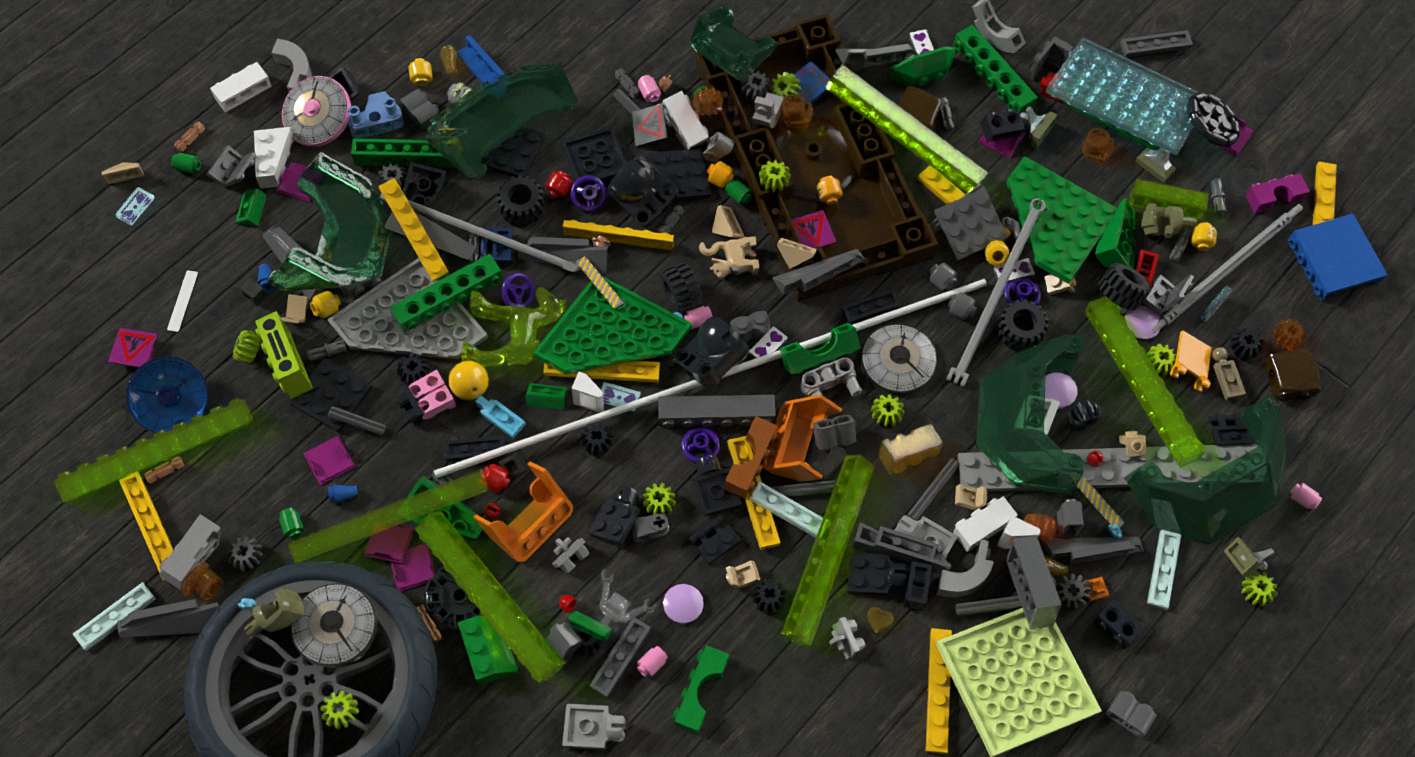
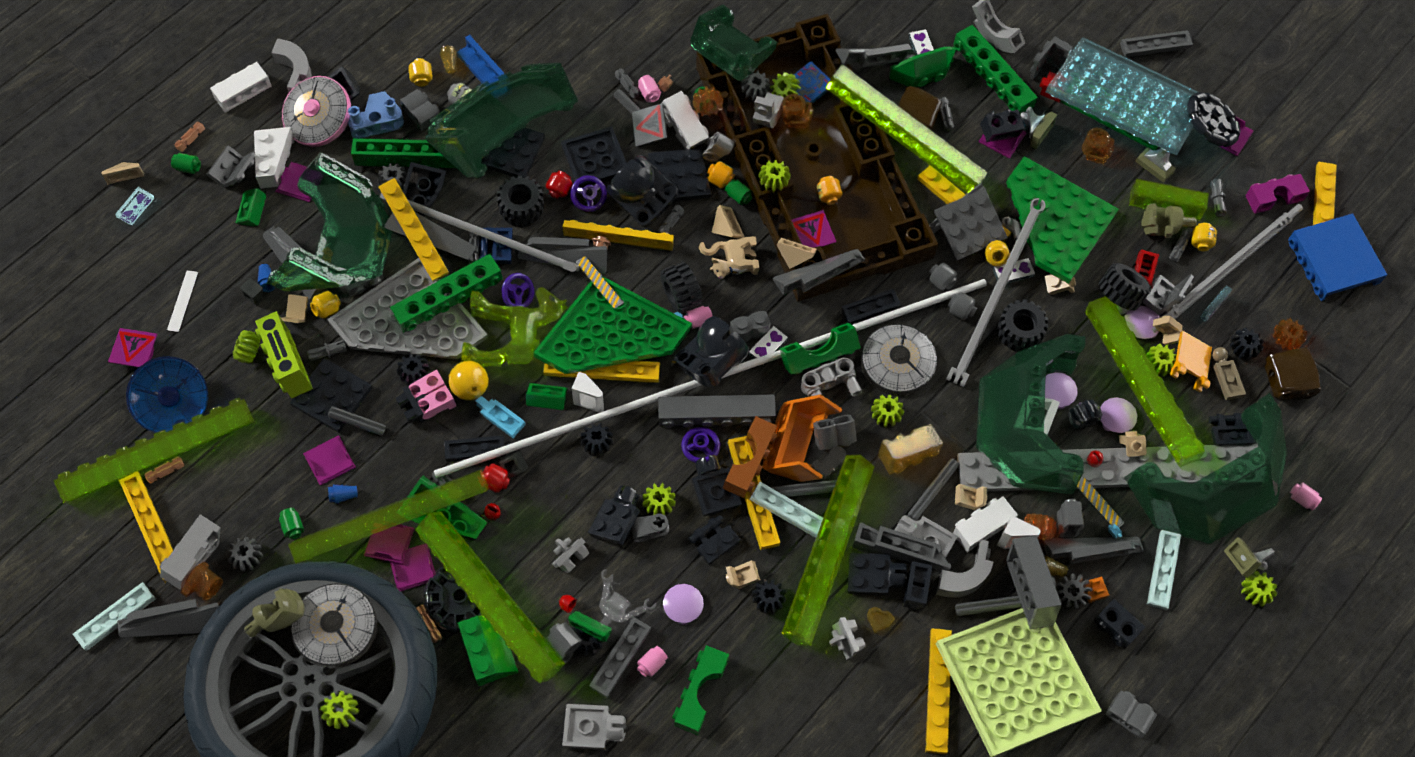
(247, 604): medium azure piece -> none
(535, 522): orange windscreen -> none
(618, 395): clear light blue tile -> none
(1025, 285): dark purple piece -> none
(1117, 239): green wedge -> none
(1118, 415): none -> lavender dish
(1170, 329): none -> tan bracket

